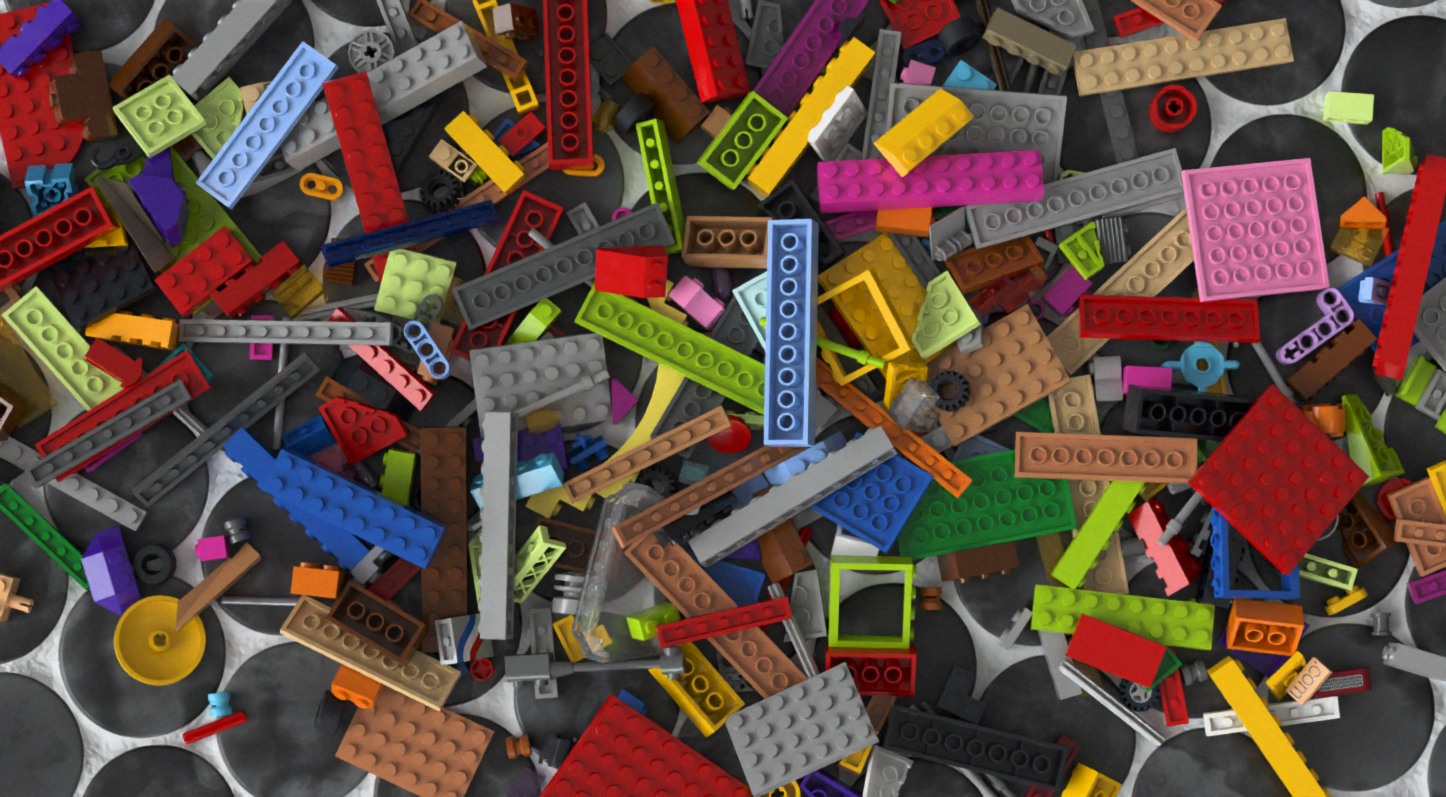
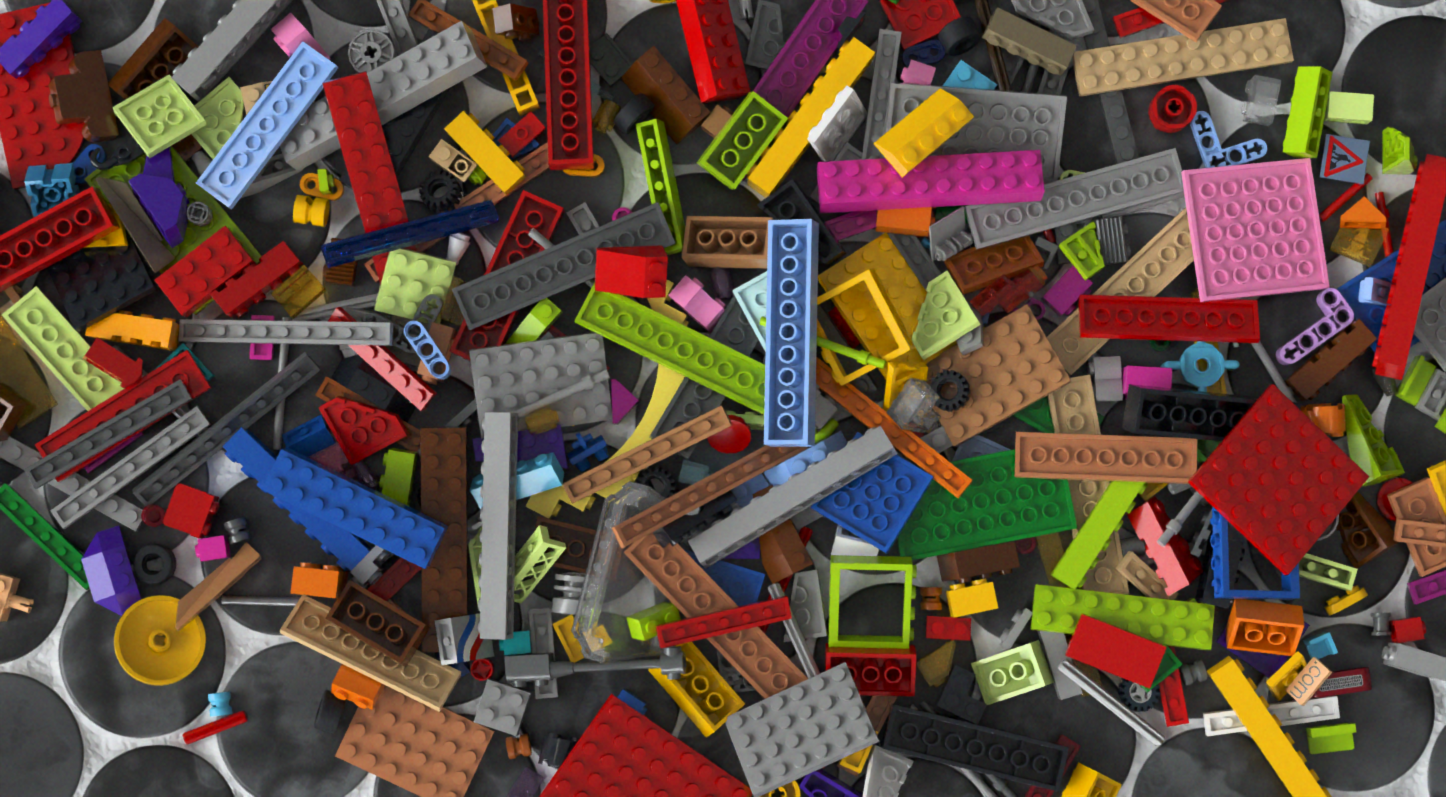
(84, 162): none -> blue plate
(130, 467): none -> light grey plate
(153, 515): none -> dark red tile
(191, 511): none -> red bracket
(203, 215): none -> light grey wheel
(290, 35): none -> bright pink brick
(311, 210): none -> yellow wheel
(326, 181): none -> lime plate
(457, 246): none -> white cone
(502, 707): none -> light grey brick
(518, 645): none -> teal brick
(826, 430): none -> lime arm
(937, 664): none -> clear yellow slope
(948, 628): none -> red plate
(972, 598): none -> yellow brick
(1012, 672): none -> yellowish green slope
(1025, 545): none -> dark red tile
(1143, 577): none -> tan plate
(1216, 150): none -> light blue beam
(1261, 100): none -> clear brick
(1307, 112): none -> lime brick
(1320, 645): none -> medium azure panel
(1330, 738): none -> lime panel
(1340, 201): none -> red bar
(1344, 159): none -> sand blue piece
(1407, 629): none -> red brick

